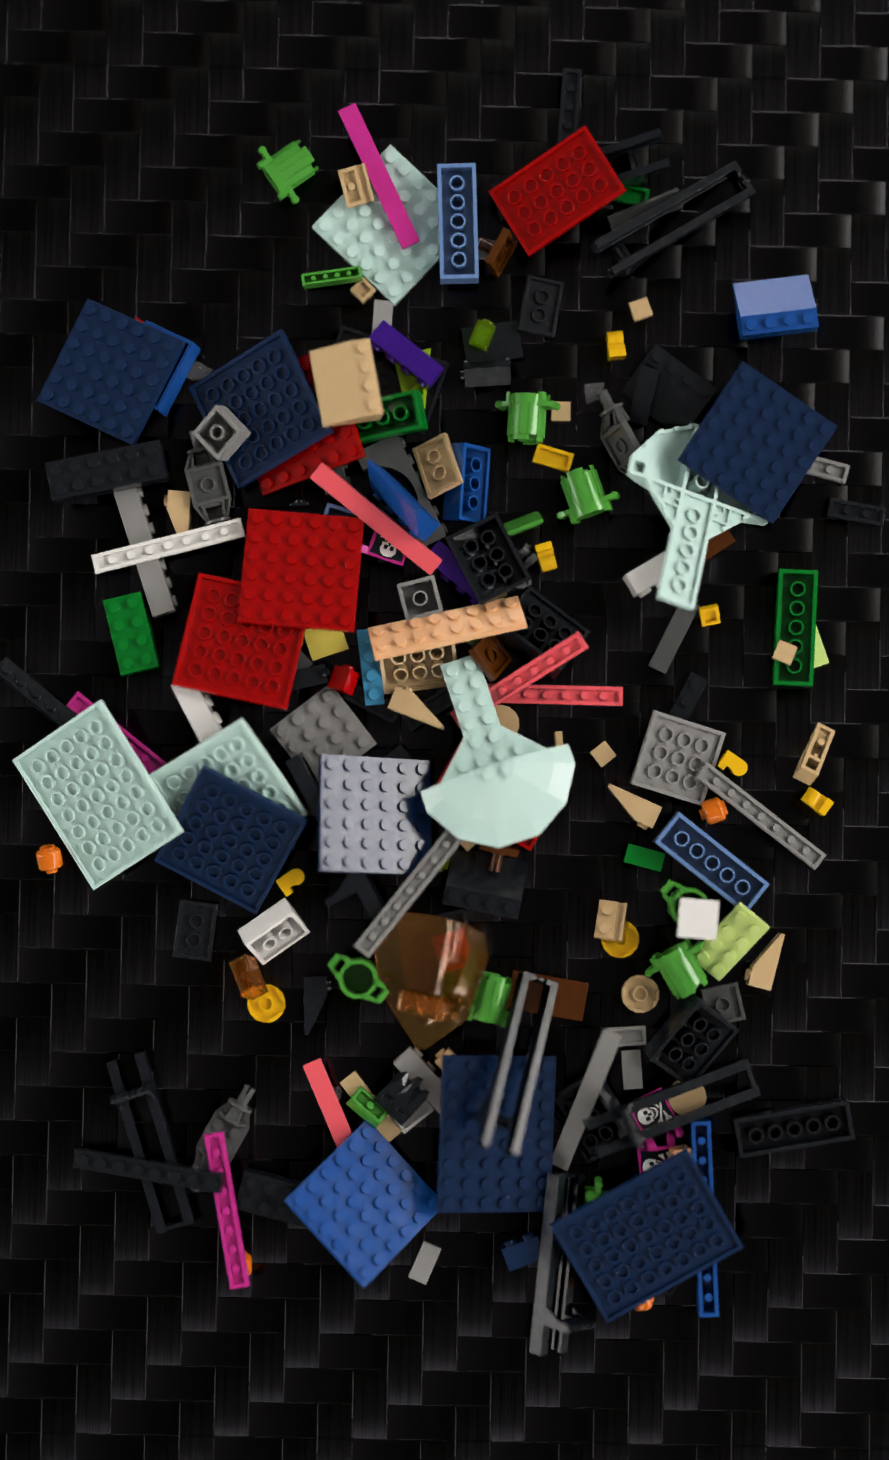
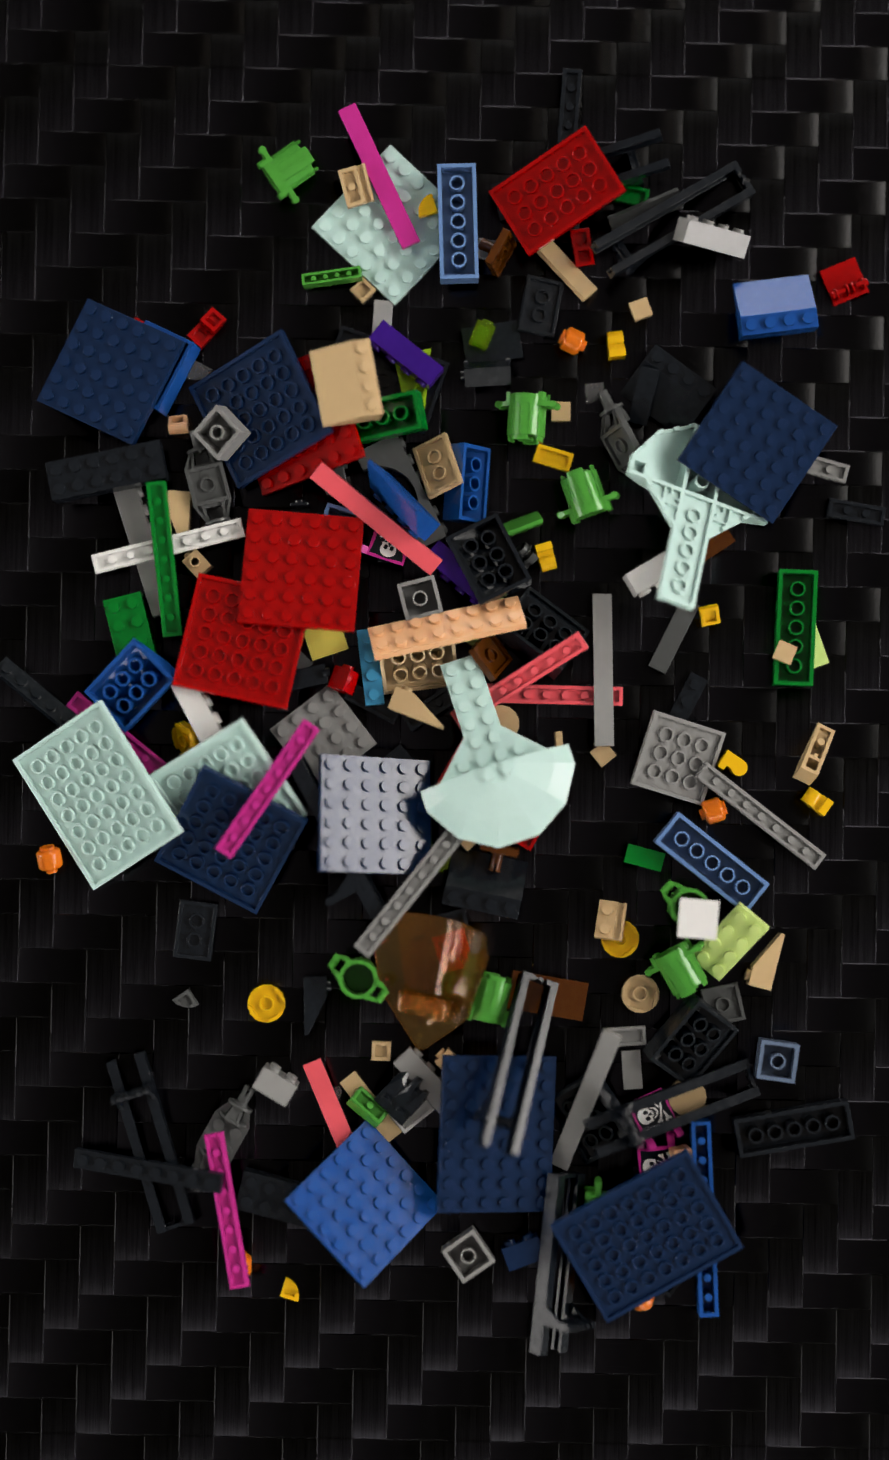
(132, 683): none -> blue slope
(164, 558): none -> green plate
(178, 424): none -> light nougat brick
(184, 736): none -> yellow tile
(186, 999): none -> dark grey tile
(196, 562): none -> tan brick
(206, 328): none -> red slope
(248, 977): clear orange brick -> none
(267, 788): none -> dark pink tile
(273, 931): white slope -> none
(276, 1083): none -> light grey brick
(290, 1290): none -> yellow tile
(293, 877): yellow leg -> none
(381, 1050): none -> tan tile
(424, 1262): light grey tile -> none
(427, 207): none -> yellow tile
(468, 1254): none -> light grey brick
(567, 271): none -> tan tile
(572, 341): none -> orange head
(581, 247): none -> red slope
(603, 670): none -> light grey tile
(639, 809): tan slope -> none
(711, 237): none -> light grey brick
(776, 1060): none -> sand blue brick
(844, 281): none -> red hinge

